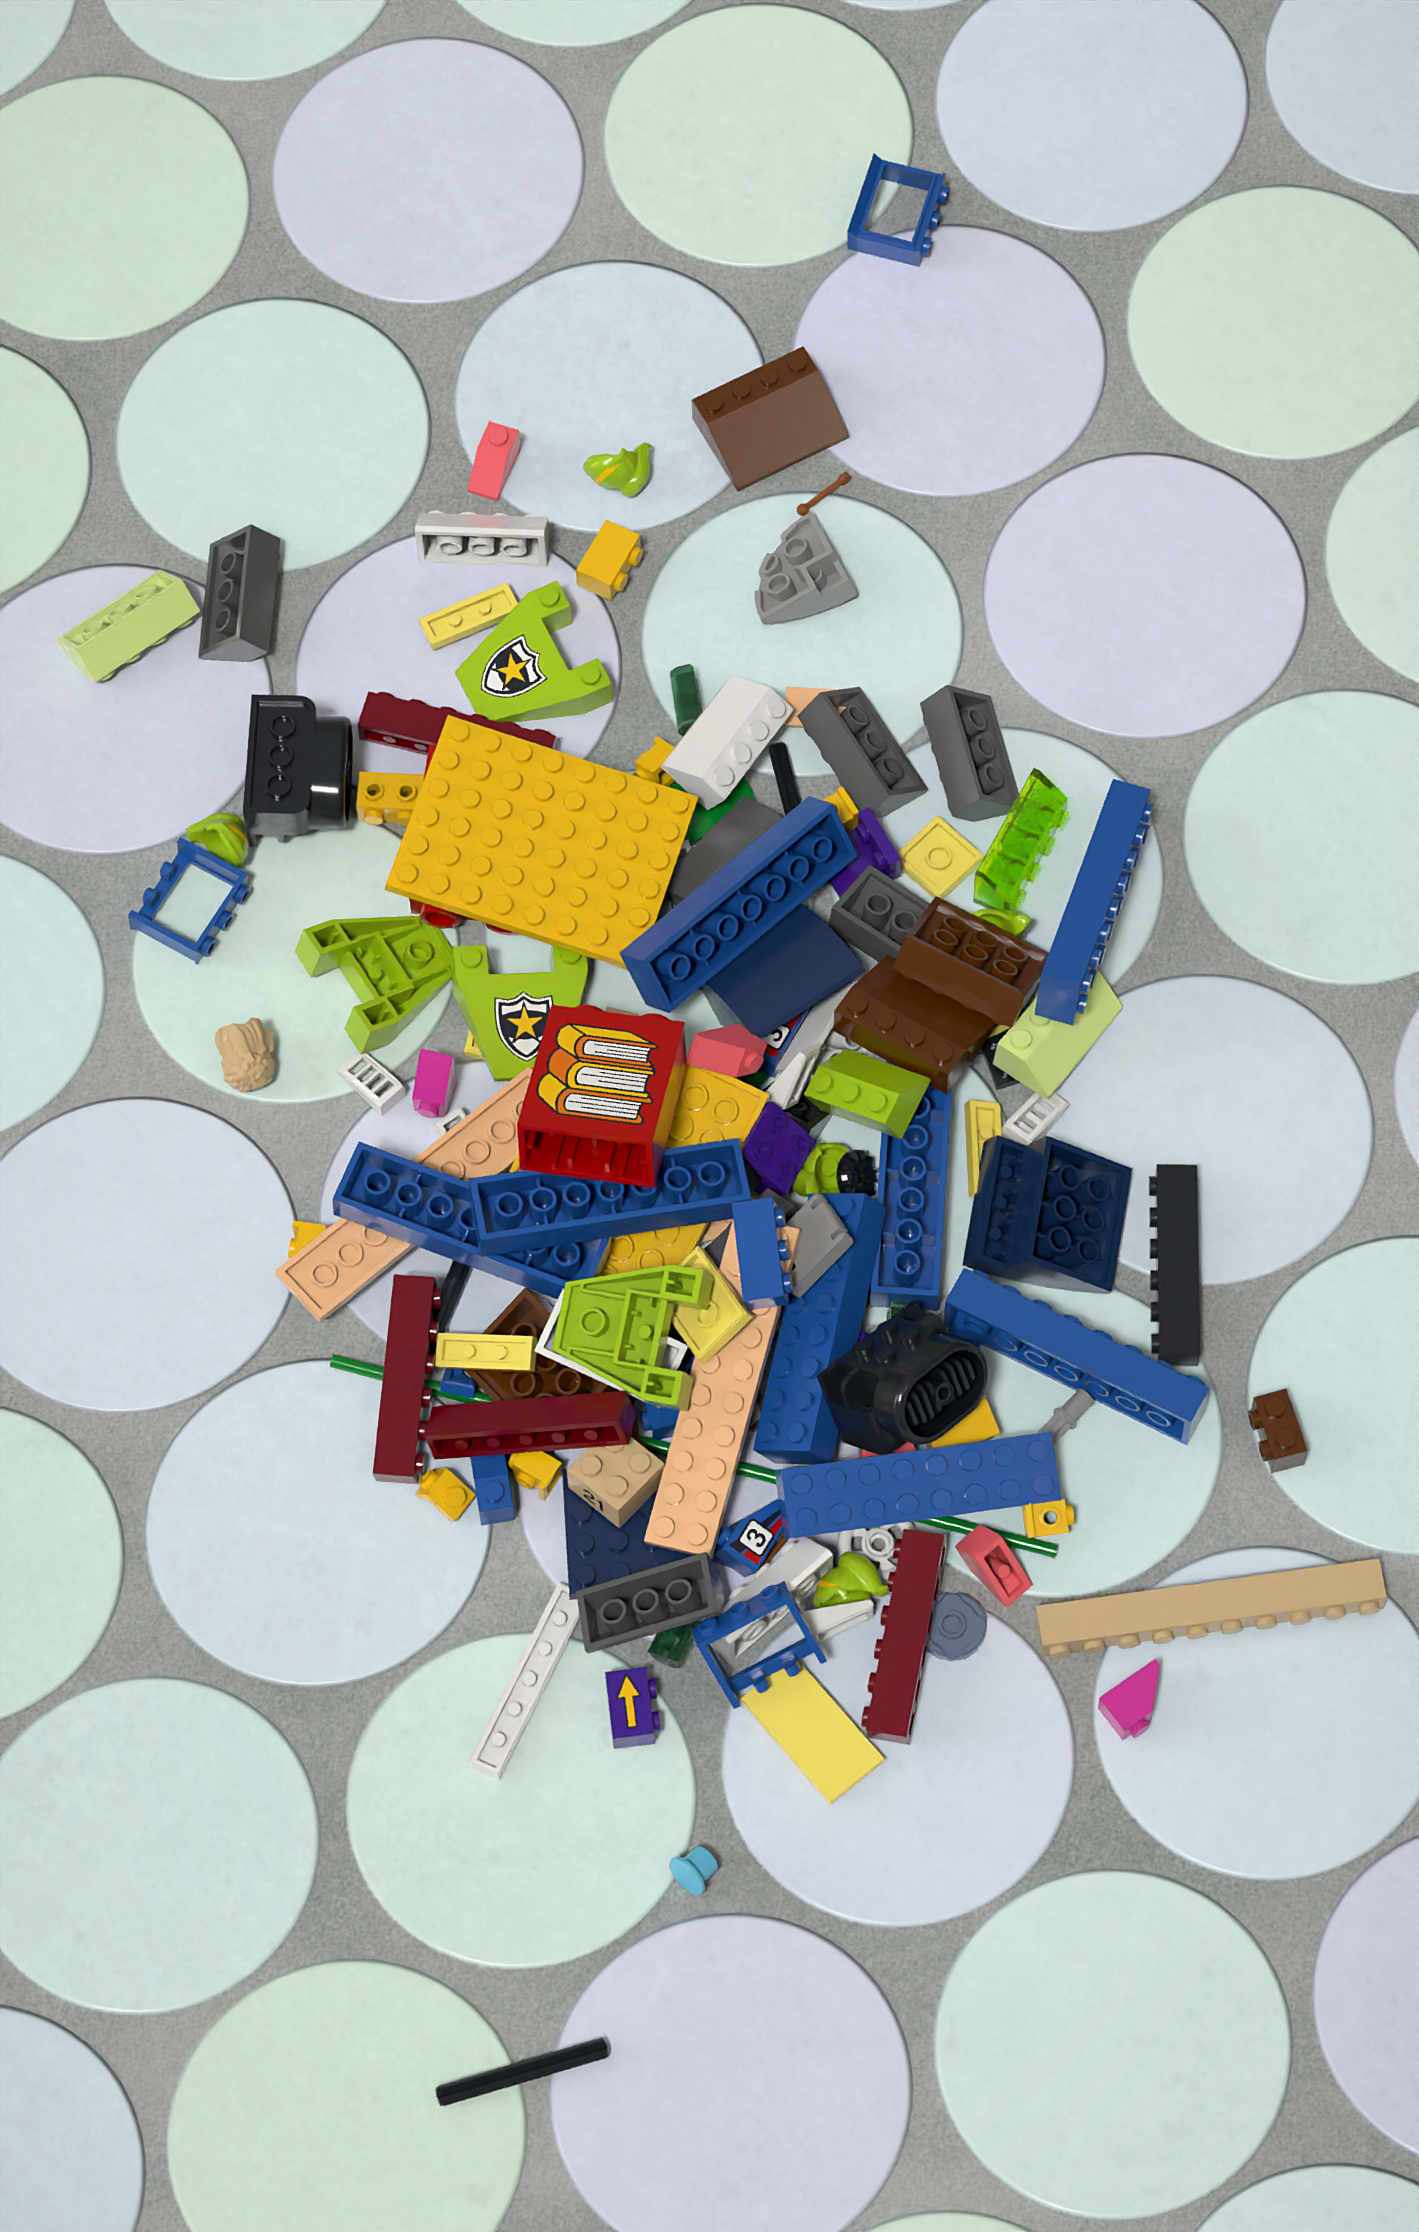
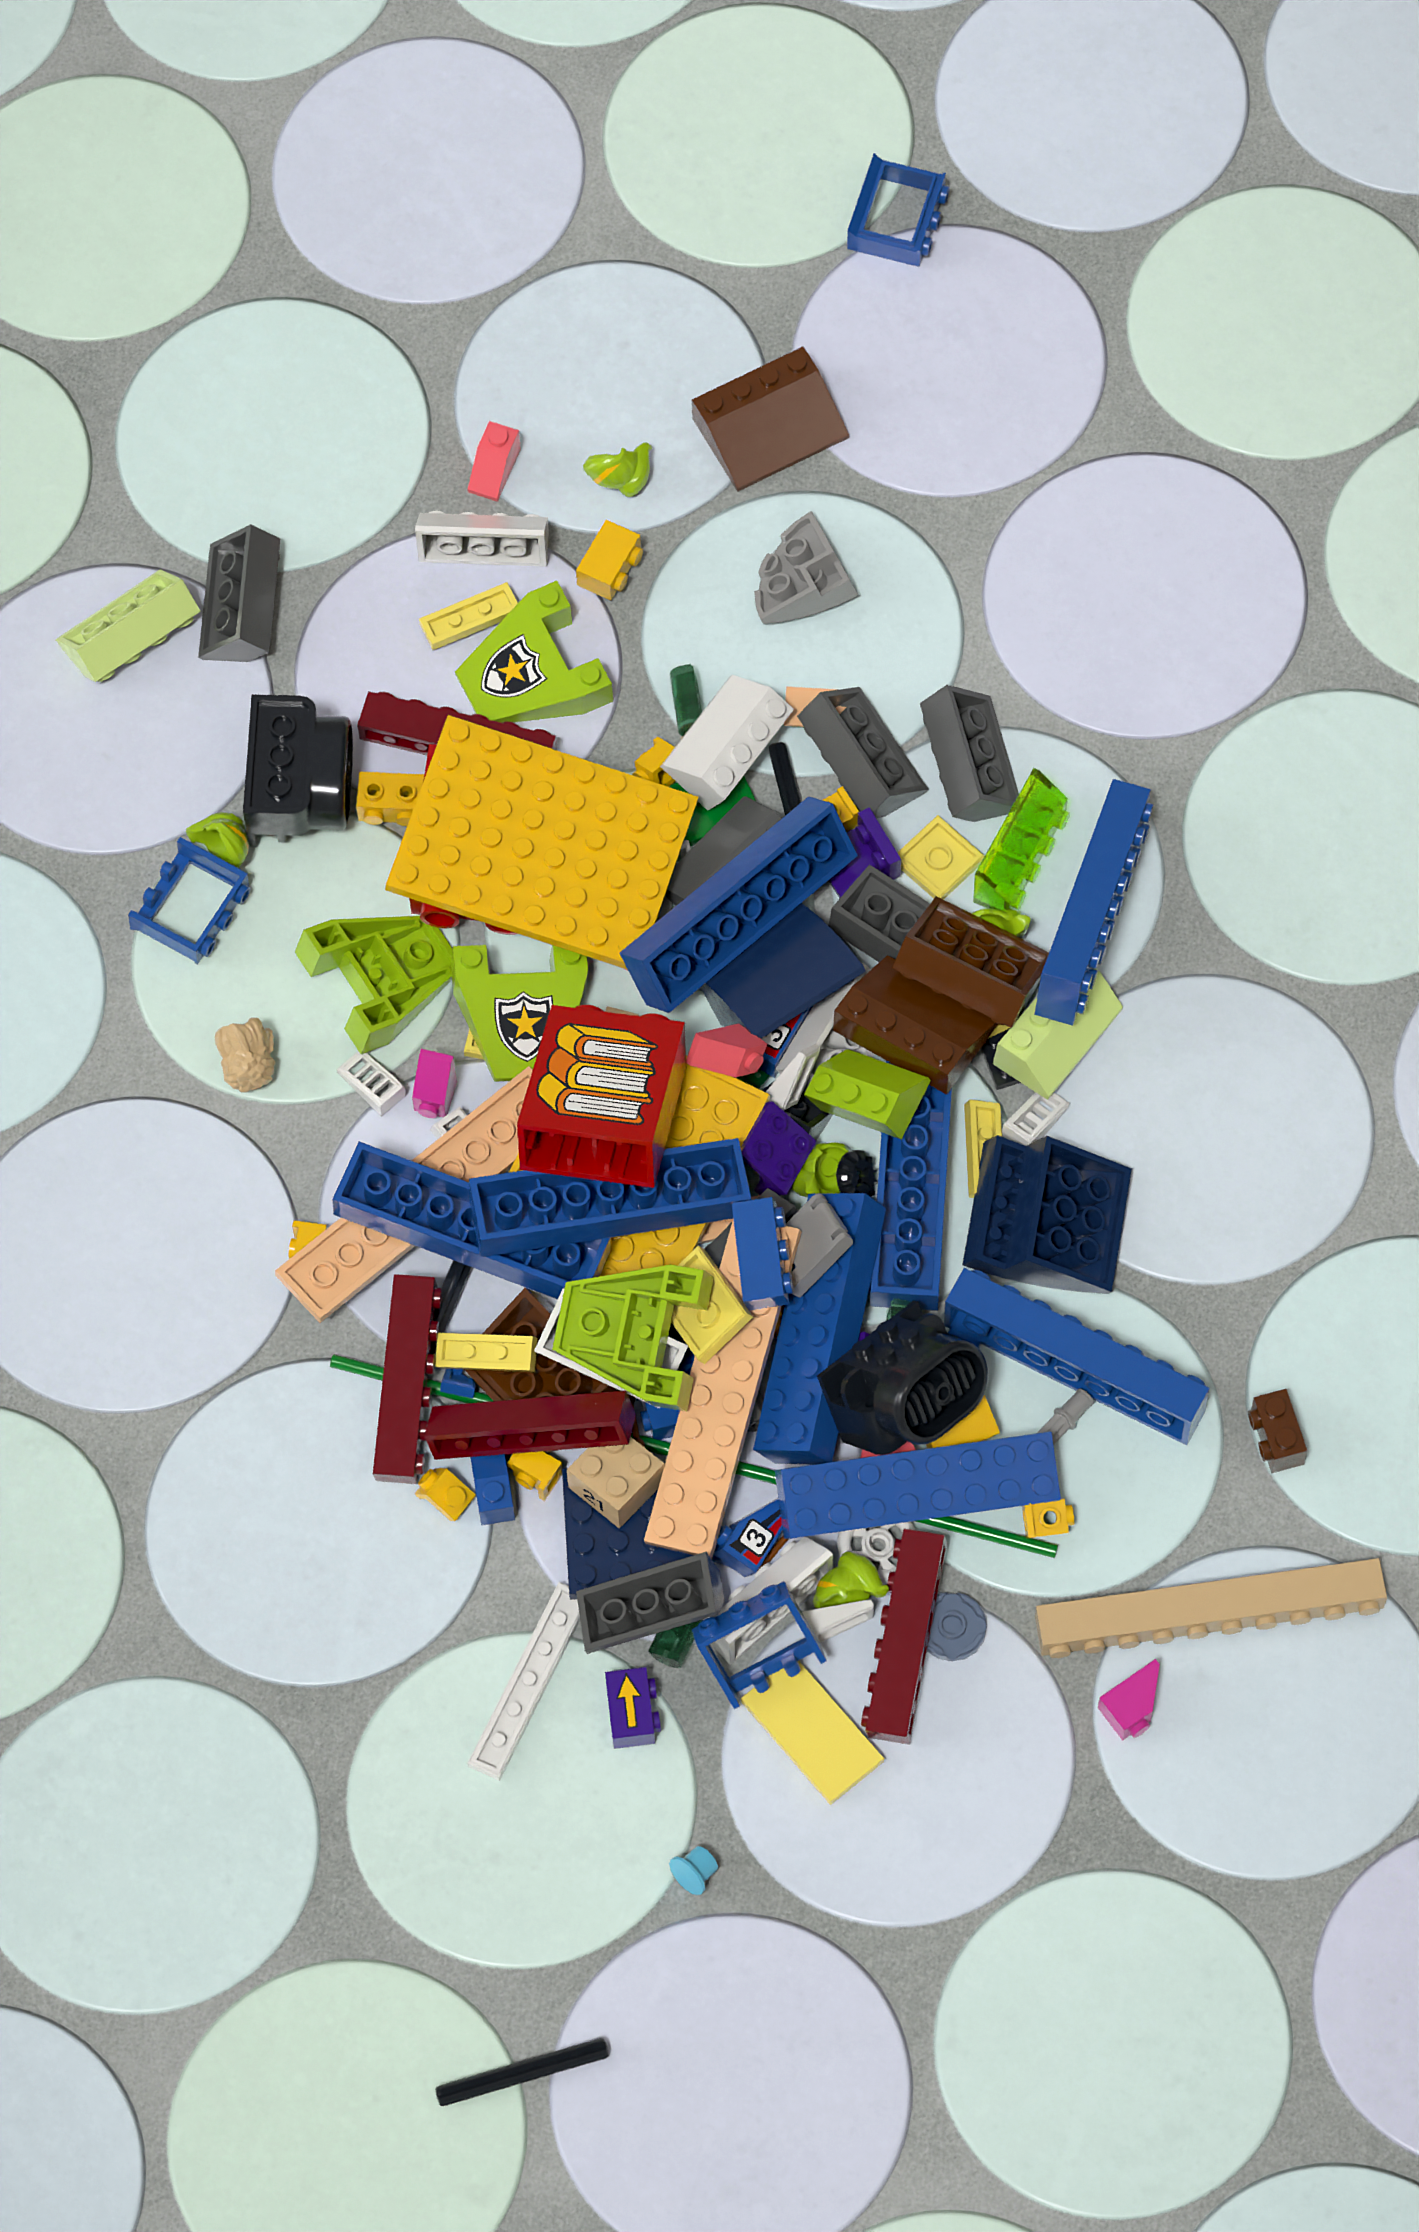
(803, 509): dark orange hinge -> none
(993, 1564): coral slope -> none
(1176, 1264): black brick -> none

